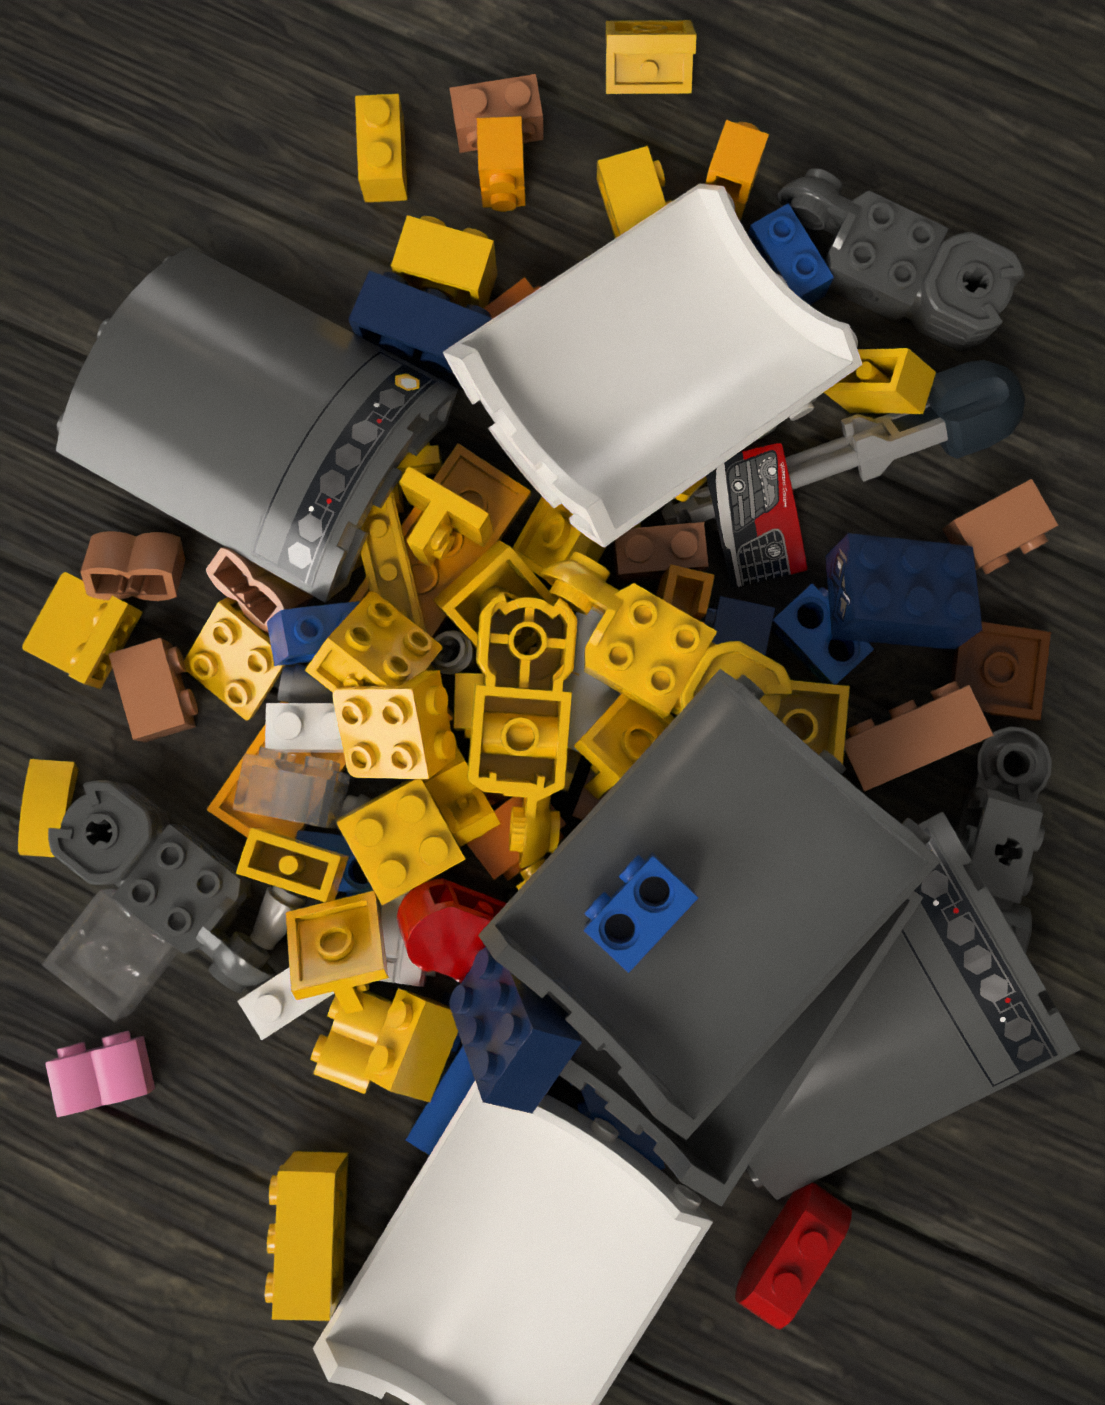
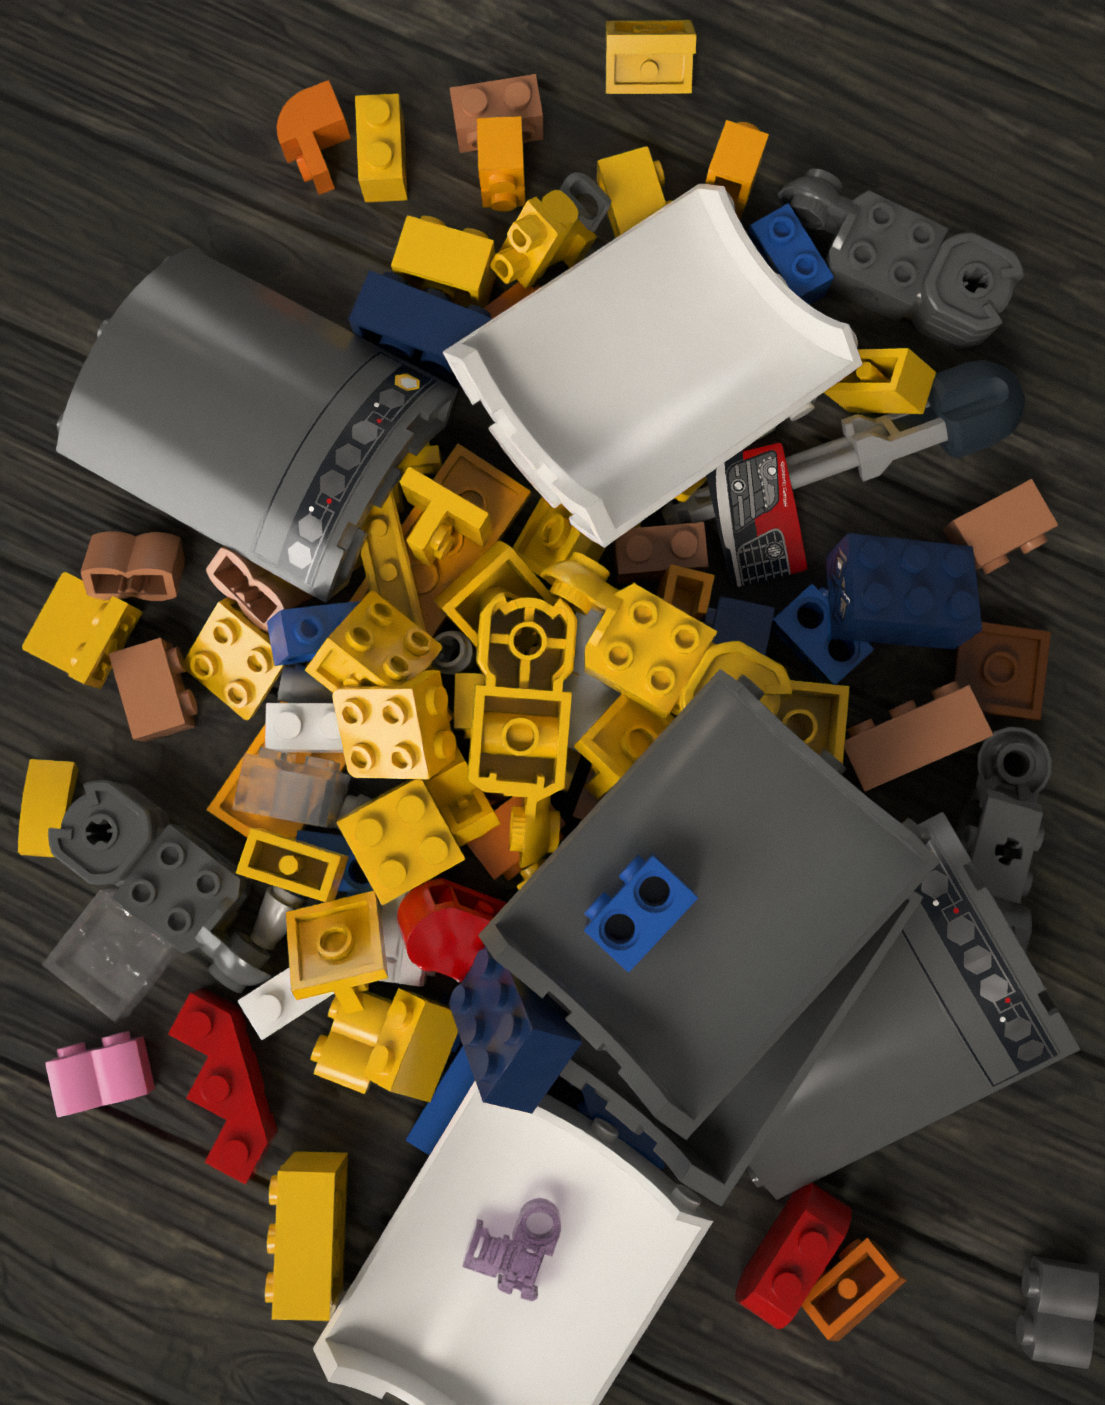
(228, 1082): none -> red brick
(307, 126): none -> orange brick
(511, 1256): none -> clear purple piece
(551, 231): none -> yellow hips
(852, 1288): none -> orange brick
(1059, 1312): none -> flat silver brick

